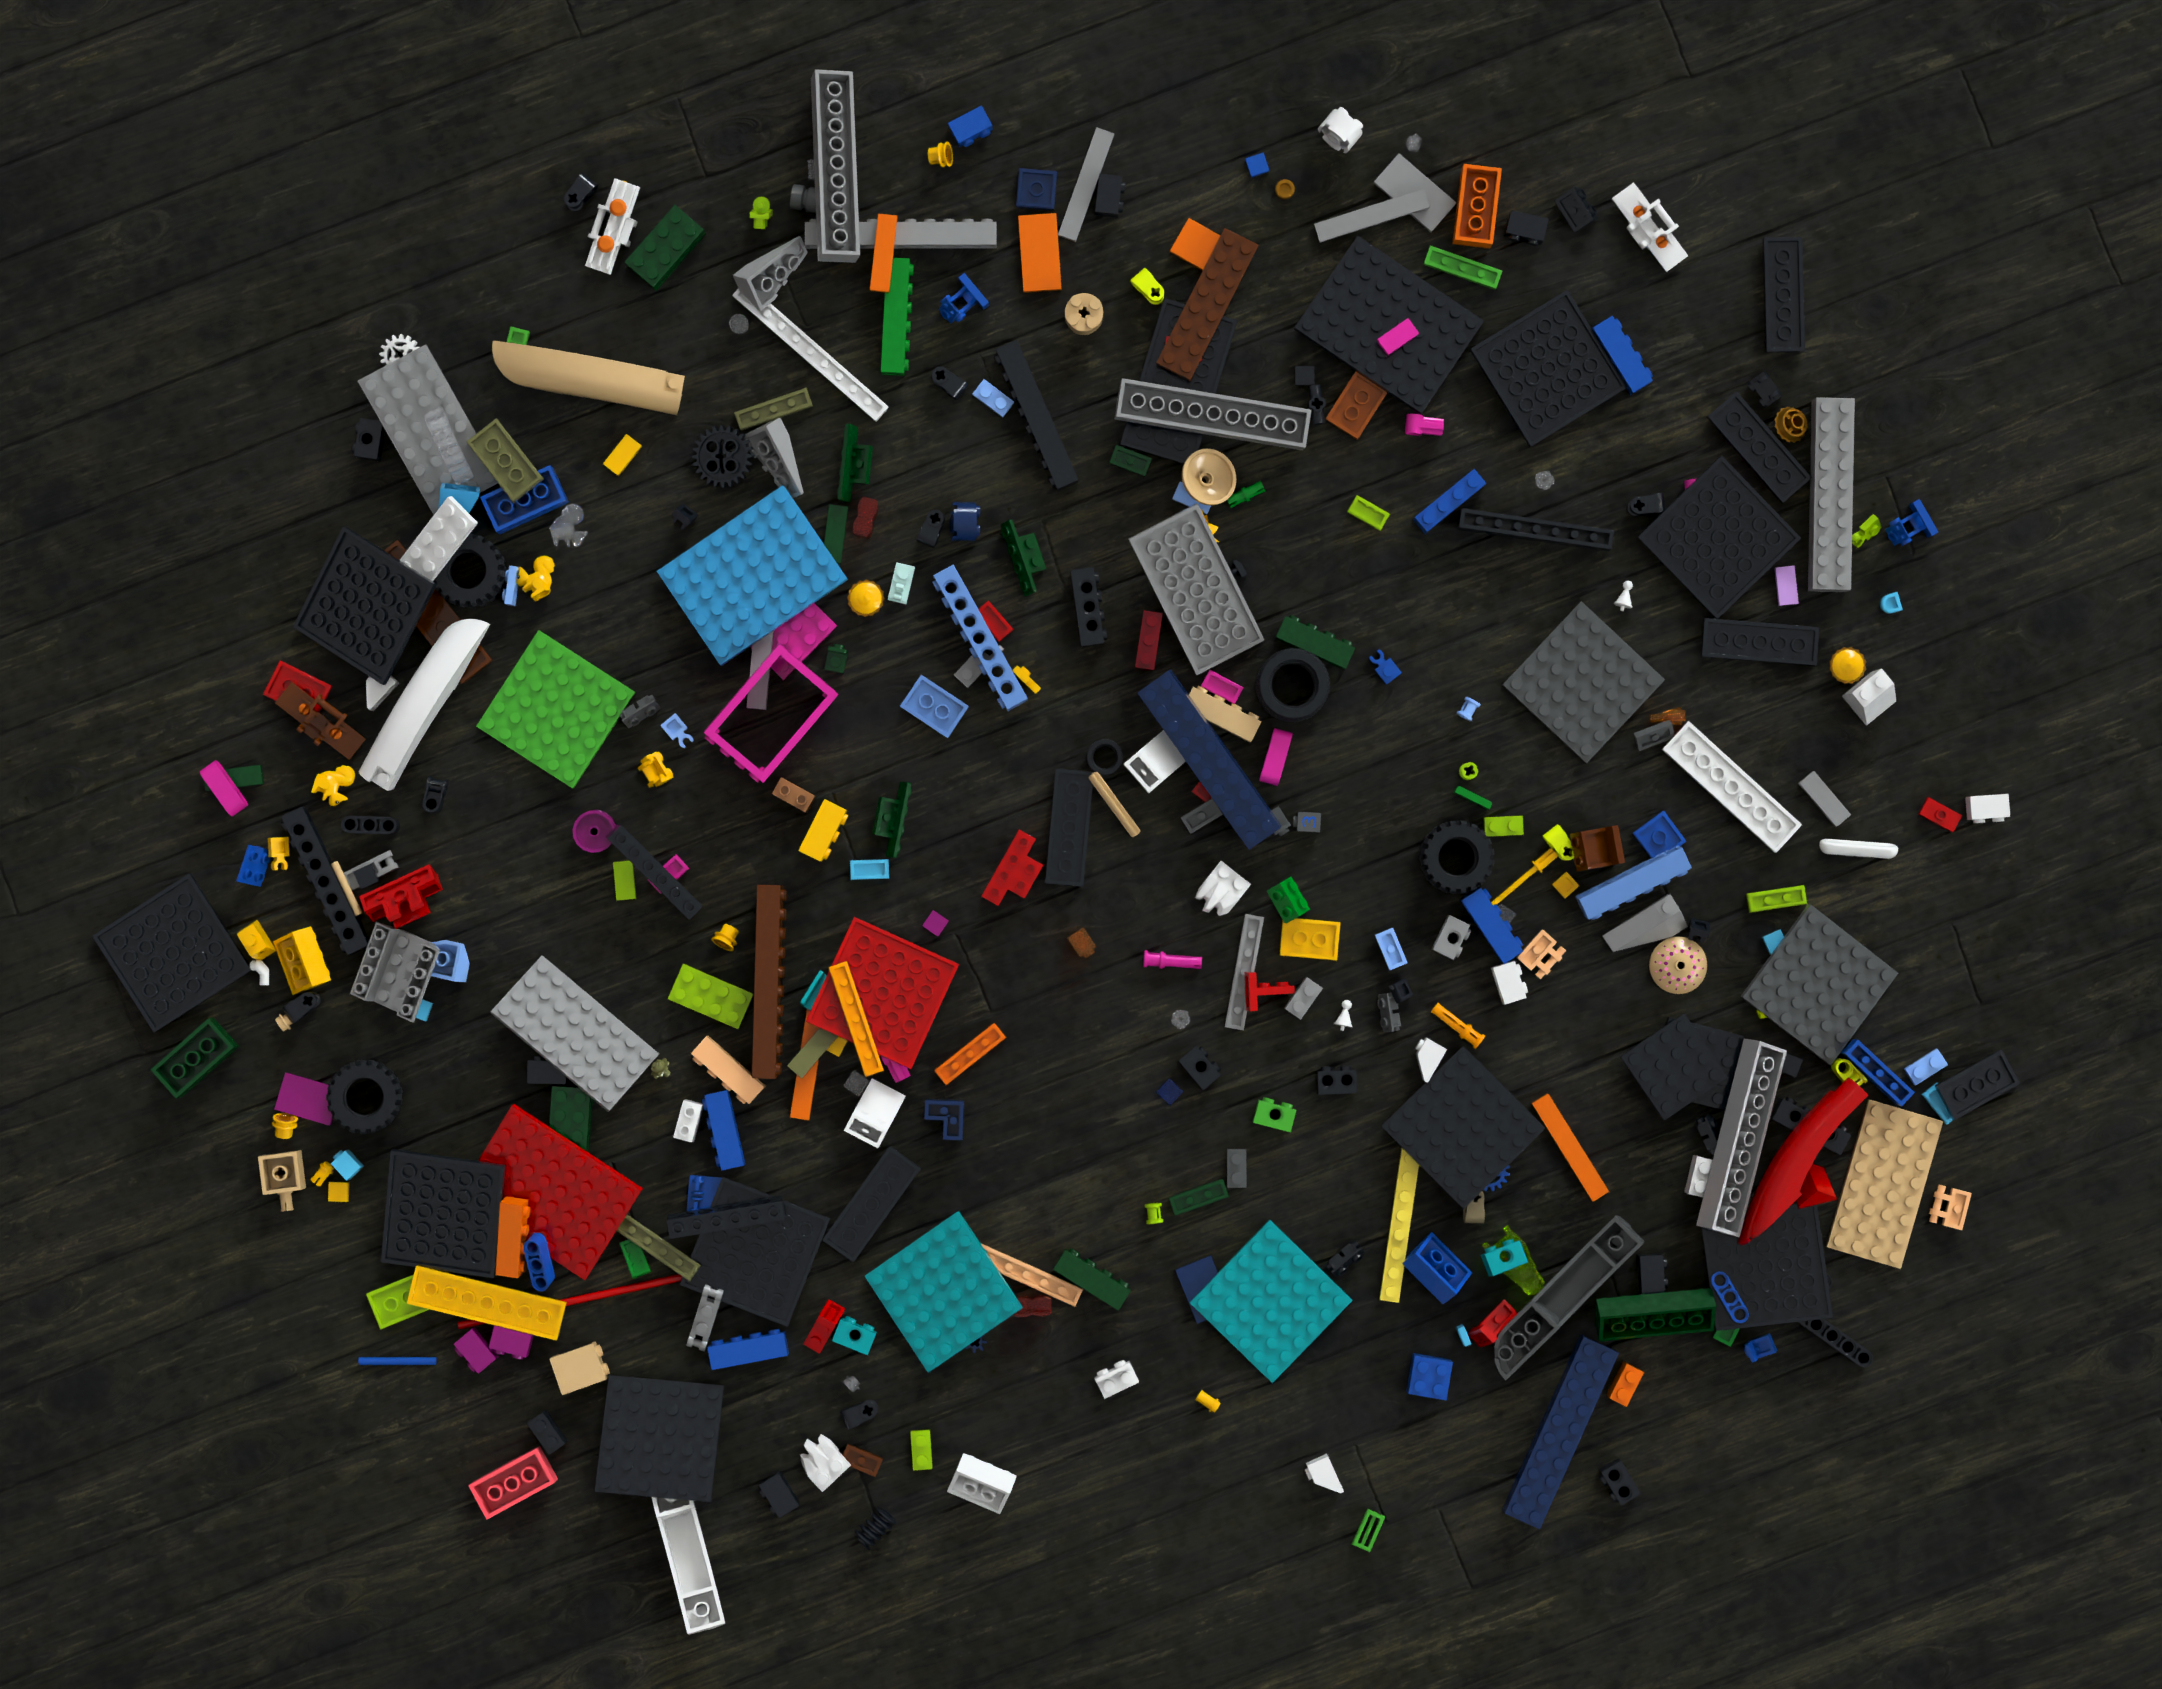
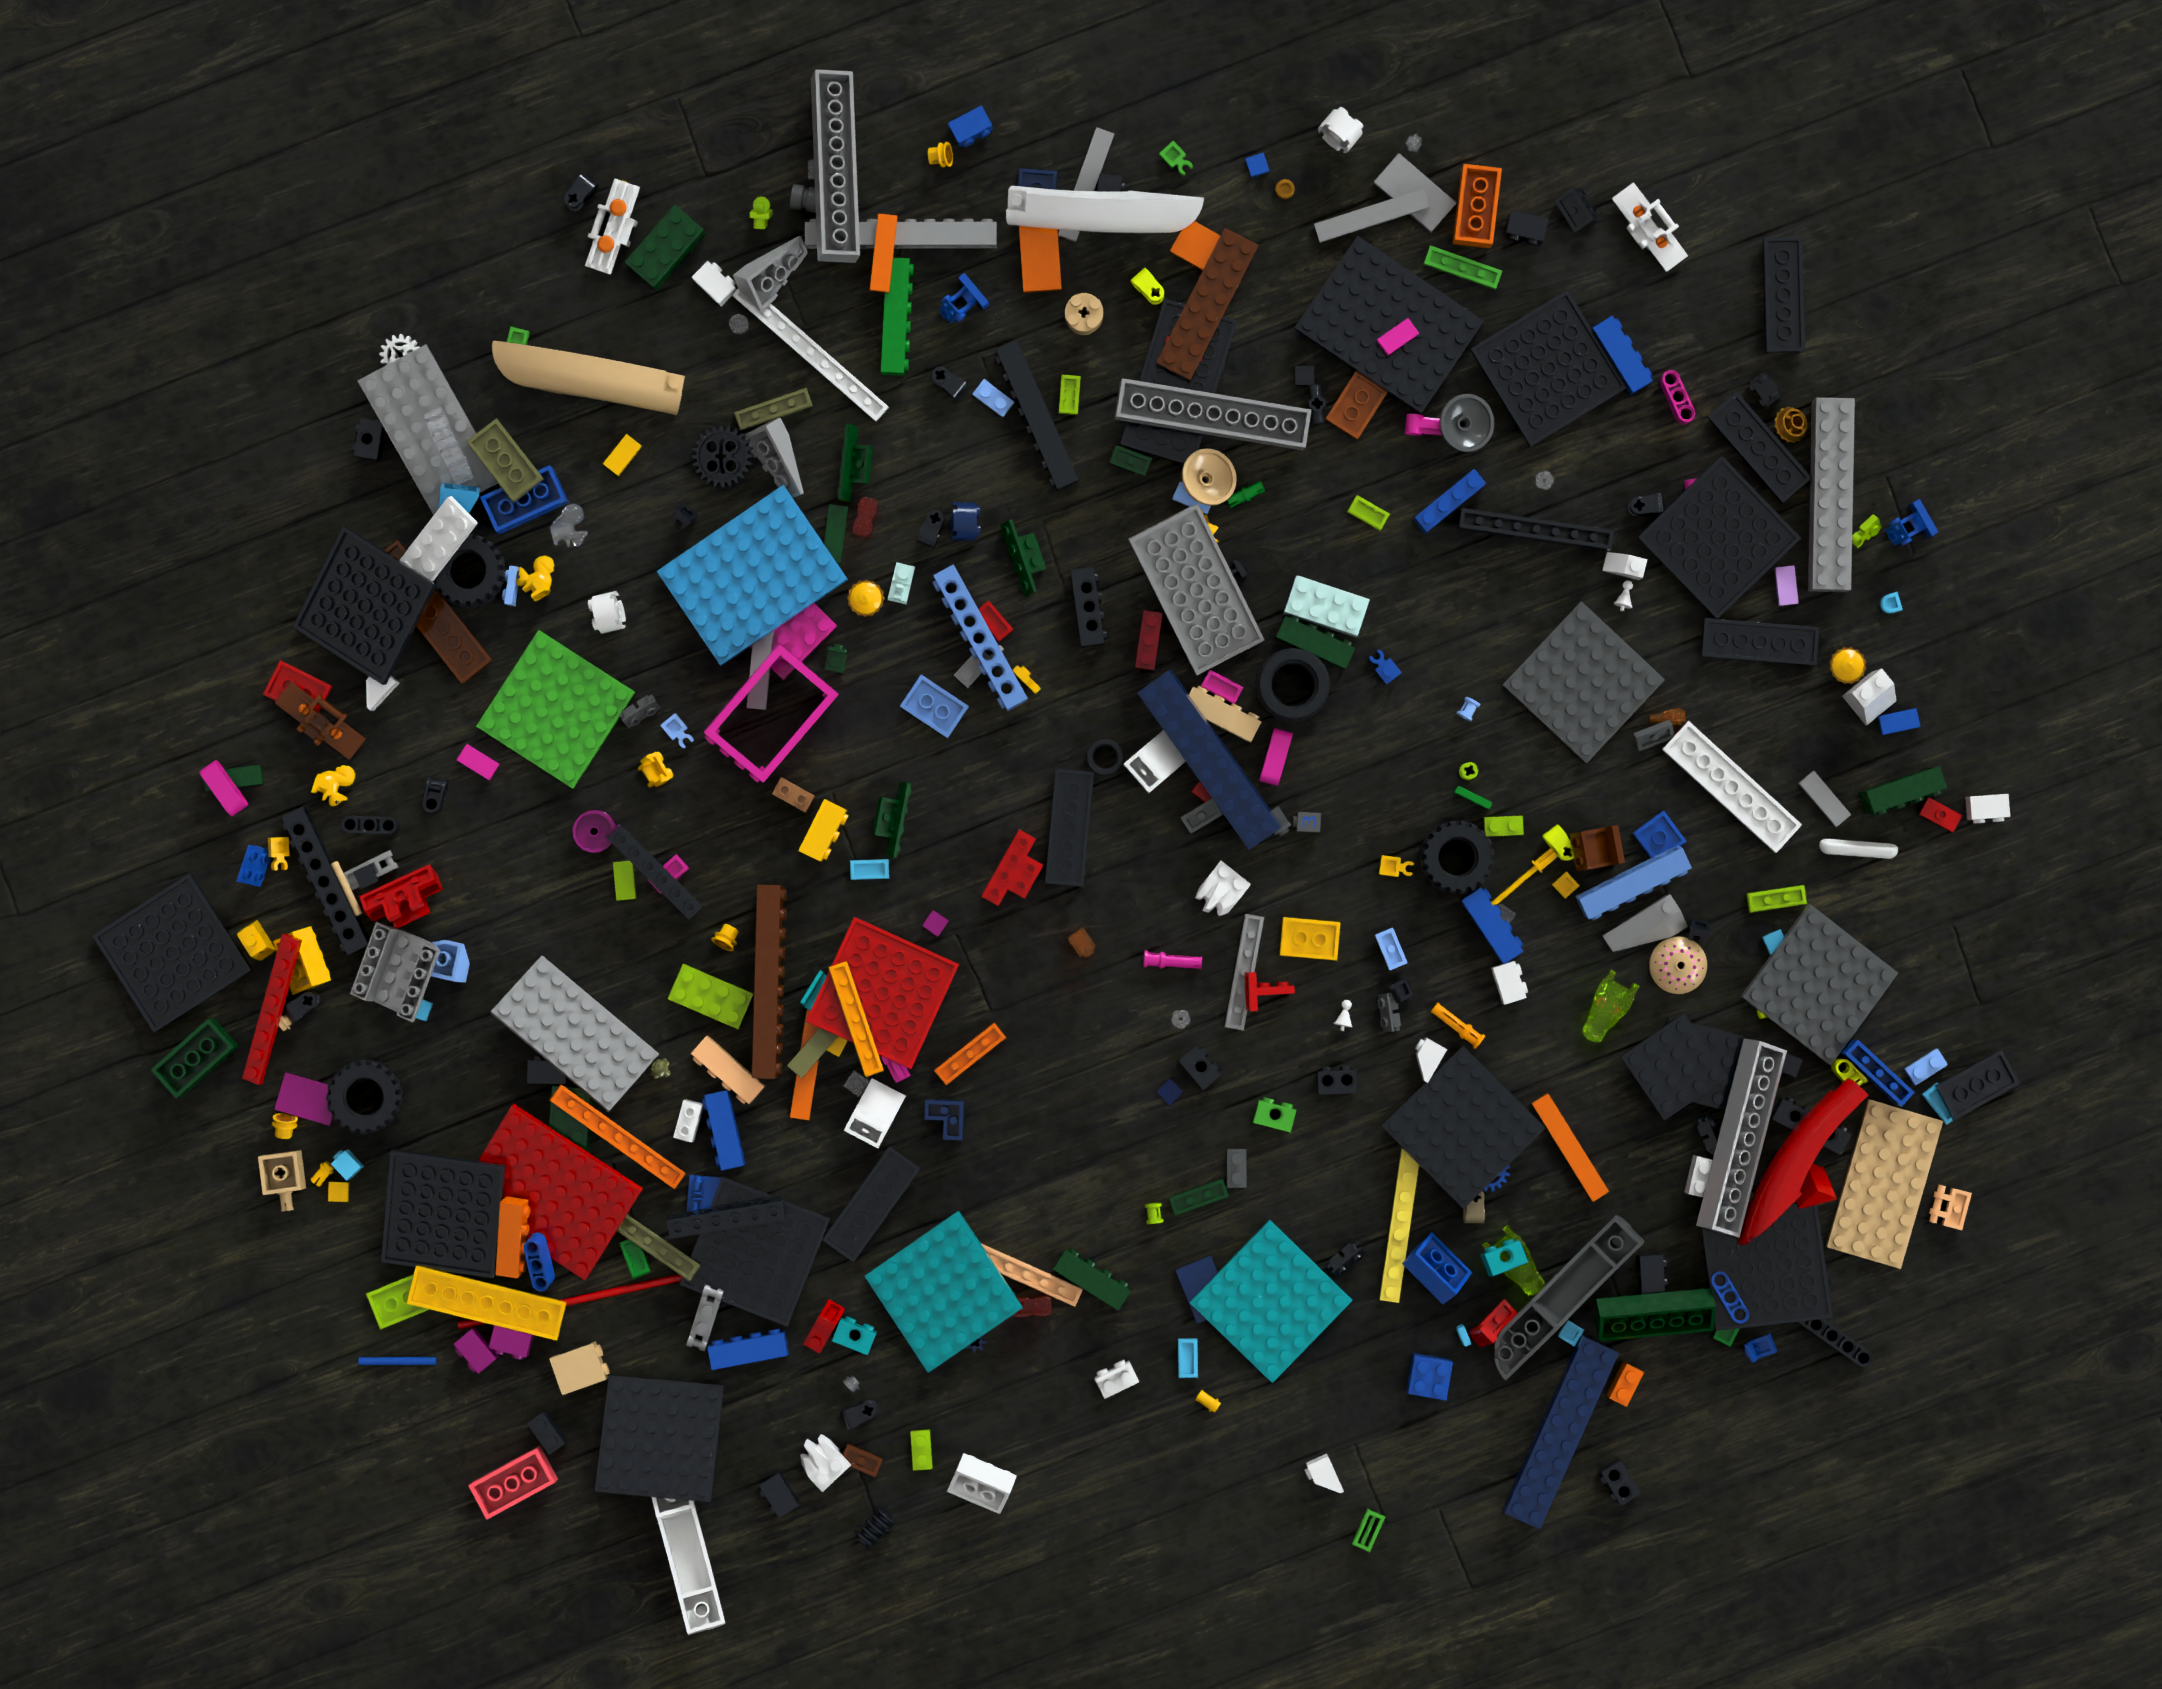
(263, 971): white arm -> none
(272, 1009): none -> red plate
(422, 701): white slope -> none
(478, 762): none -> dark pink tile
(607, 612): none -> white brick
(617, 1136): none -> orange plate
(714, 283): none -> white brick
(1069, 394): none -> lime plate
(1101, 210): none -> white slope
(1114, 804): tan axle -> none
(1173, 156): none -> bright green plate
(1187, 1358): none -> medium azure tile
(1288, 900): green bracket -> none
(1303, 998): light grey brick -> none
(1326, 606): none -> light aqua brick
(1391, 866): none -> yellow plate
(1442, 944): light grey brick -> none
(1477, 422): none -> dark grey dish
(1537, 949): light nougat plate -> none
(1570, 1332): none -> medium azure tile
(1608, 1006): none -> clear neon green animal
(1624, 565): none -> white slope
(1677, 387): none -> dark pink beam
(1899, 721): none -> blue tile
(1902, 790): none -> dark green brick

